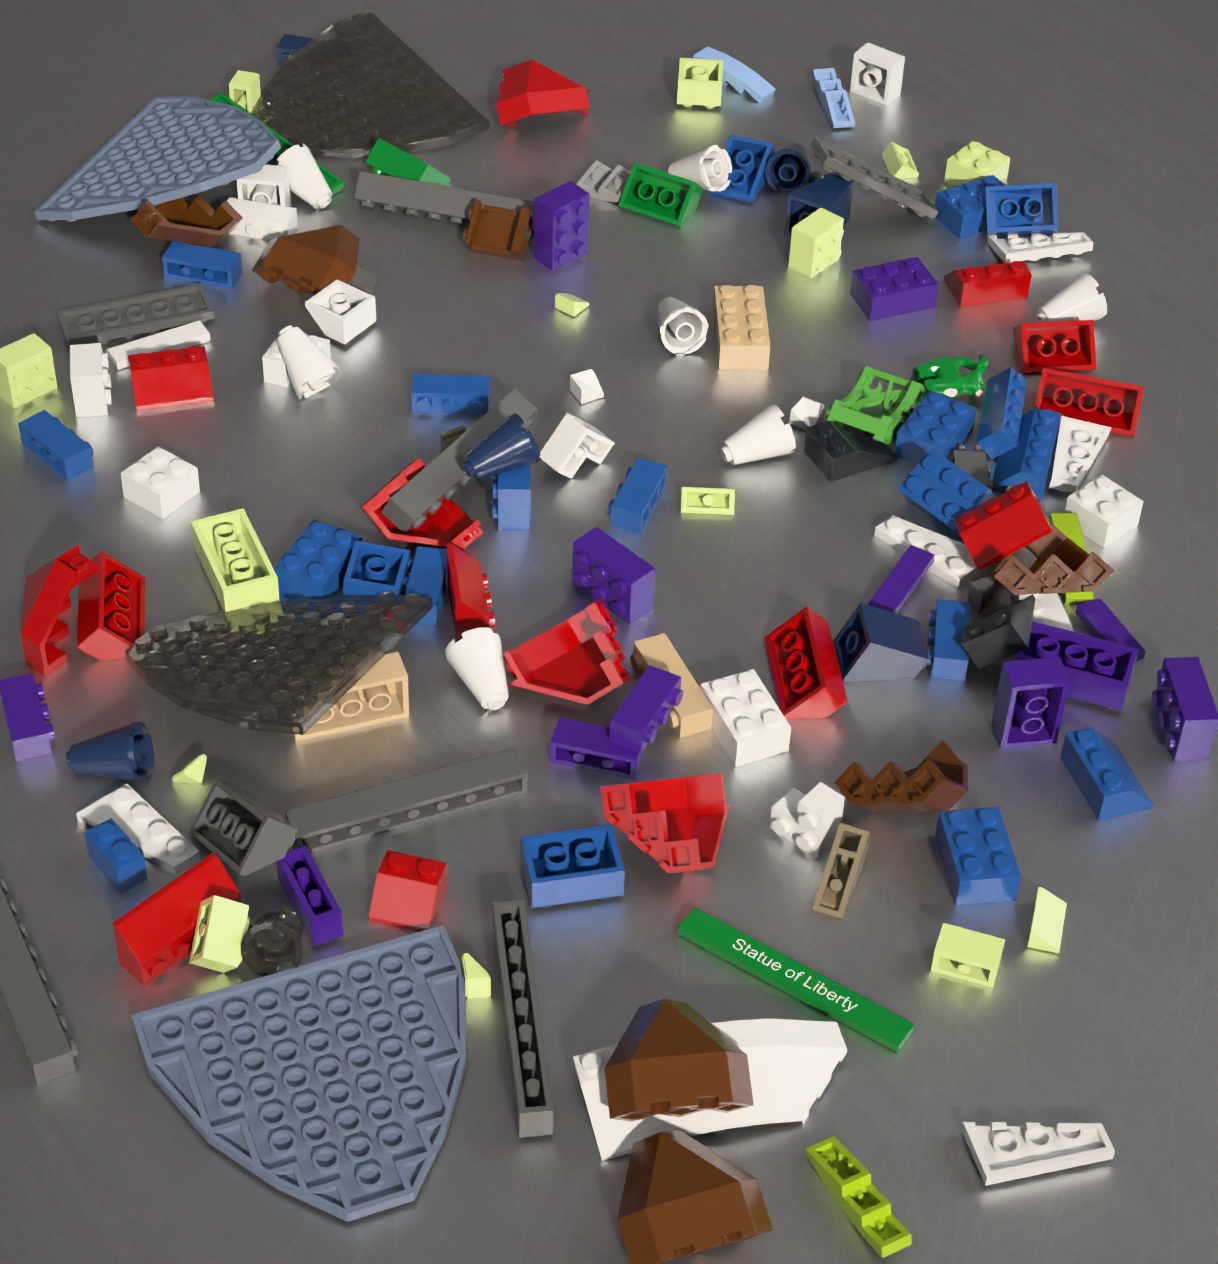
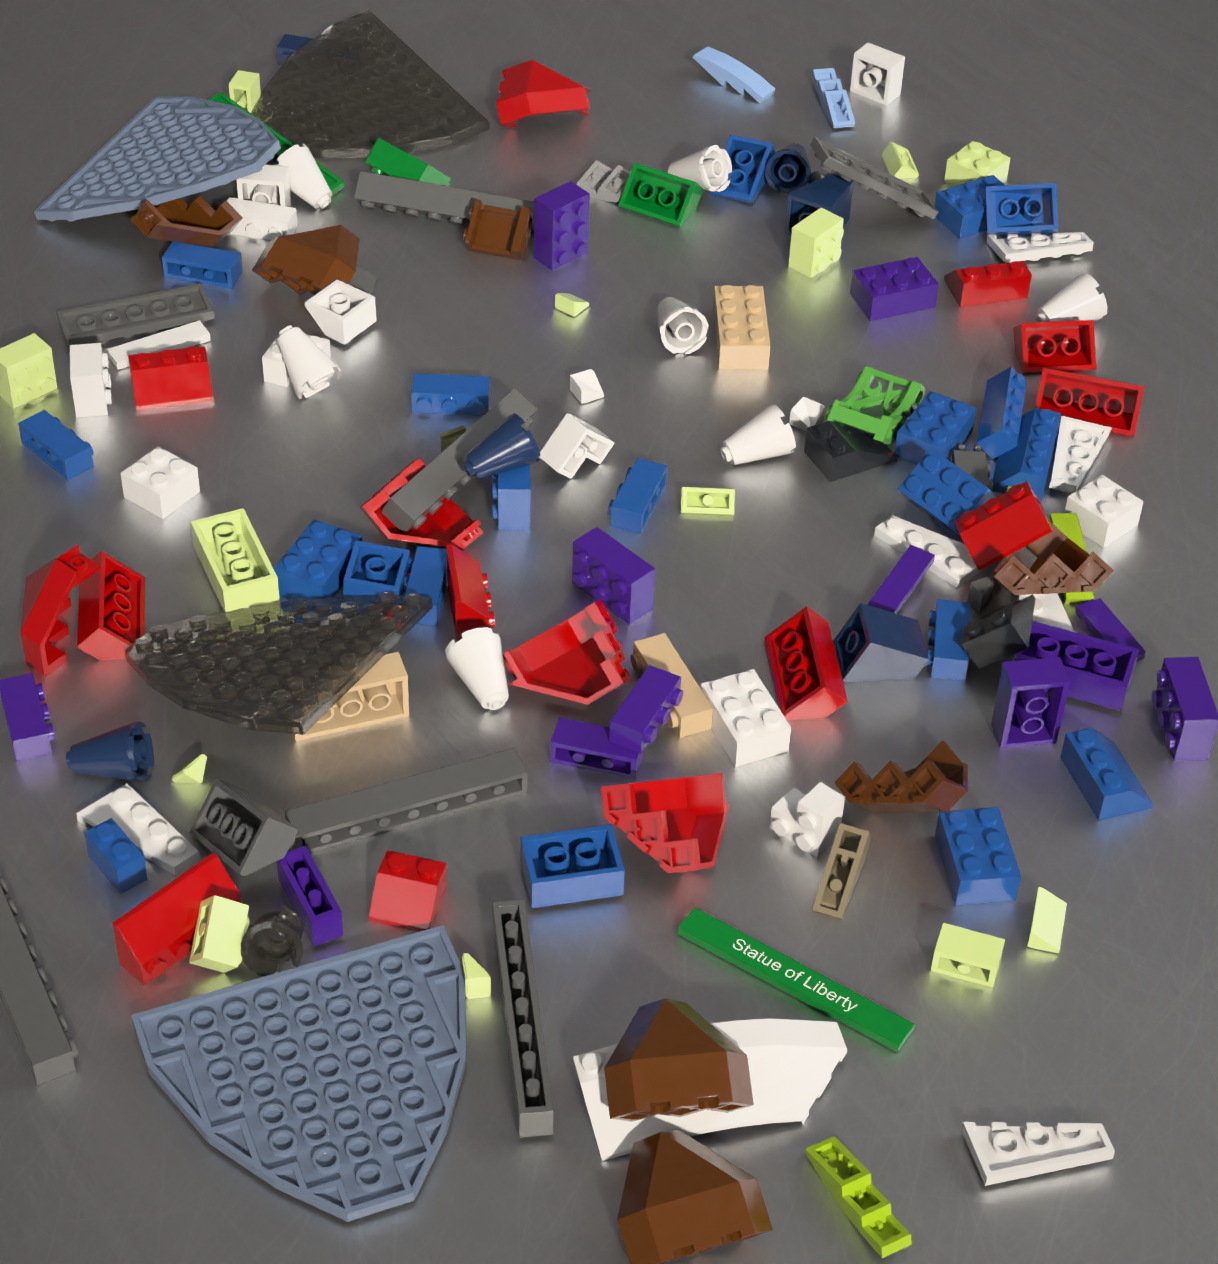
(700, 82): yellowish green brick -> none
(946, 379): green animal -> none

